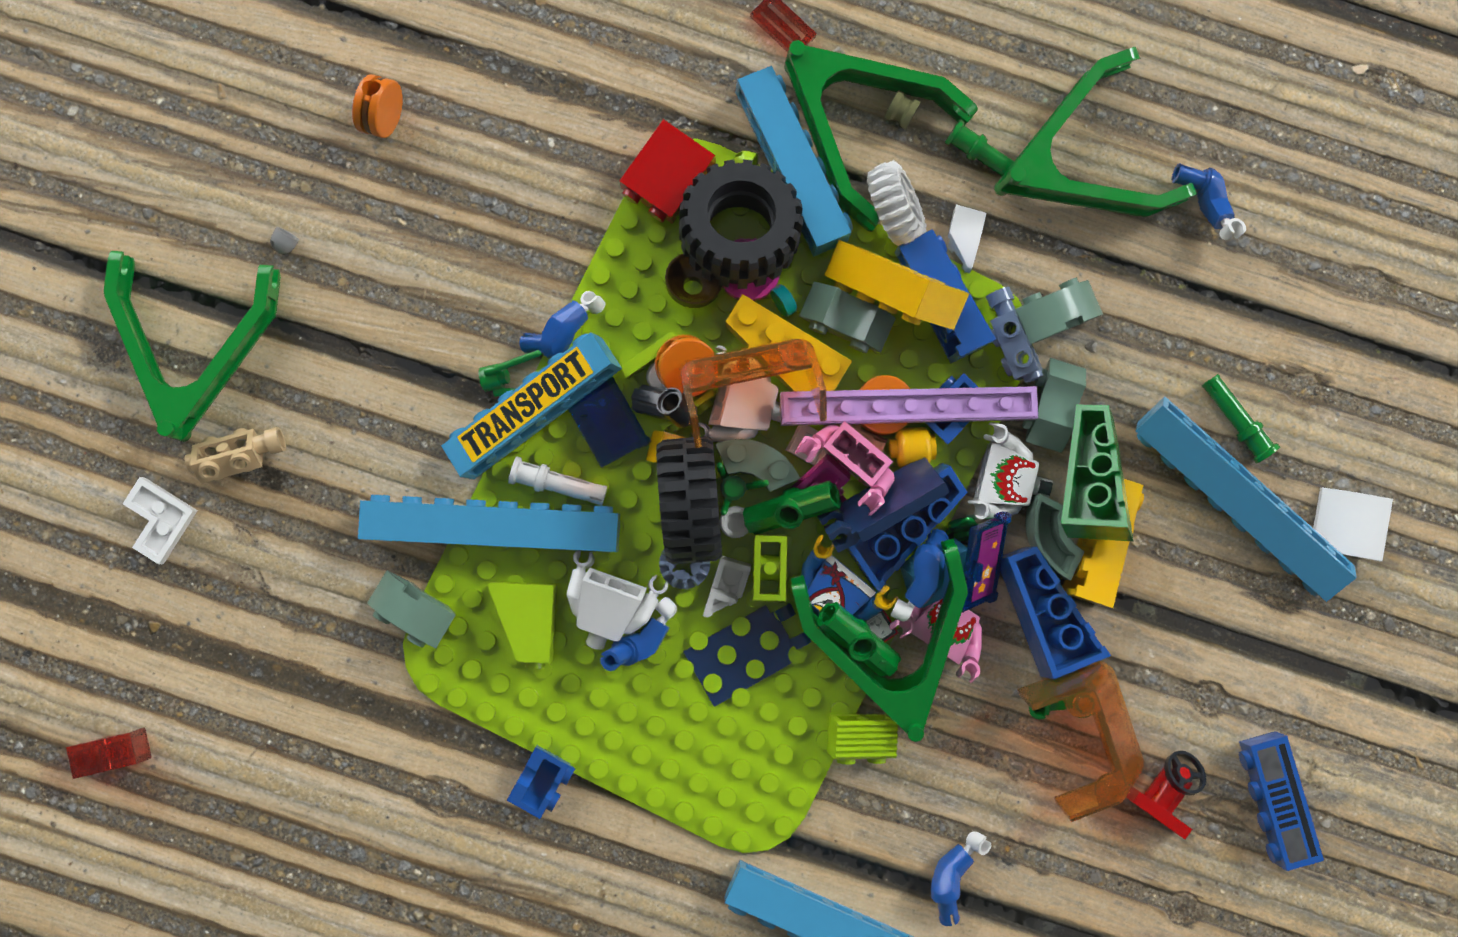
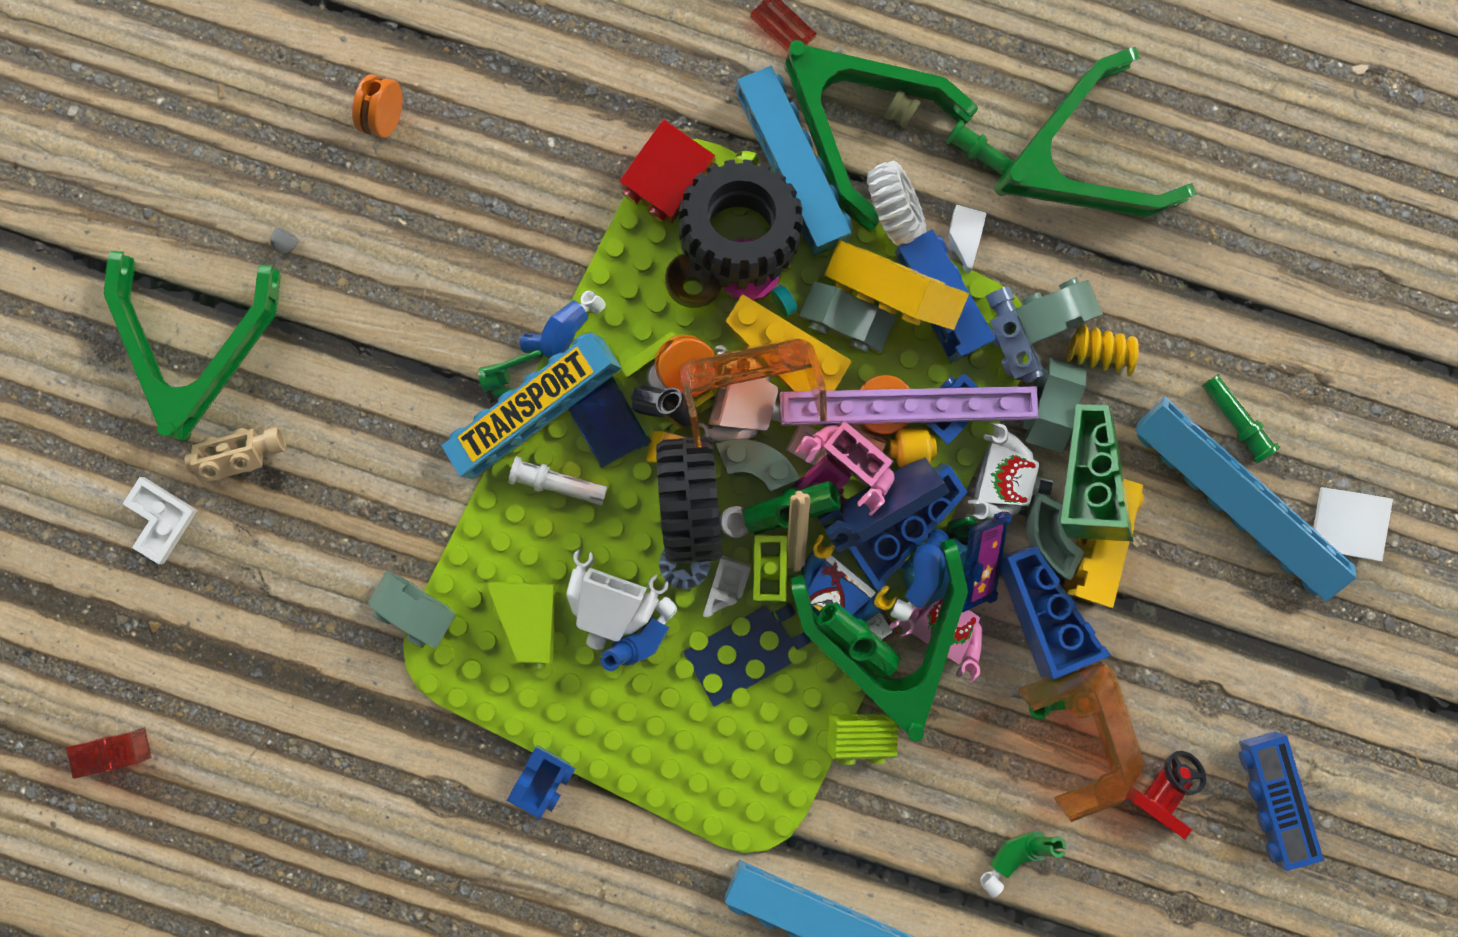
(489, 525): dark azure brick -> none
(734, 487): green plant -> none
(797, 530): none -> tan axle
(948, 874): blue arm -> none
(1020, 849): none -> green arm
(1104, 348): none -> yellow piece
(1211, 199): blue arm -> none

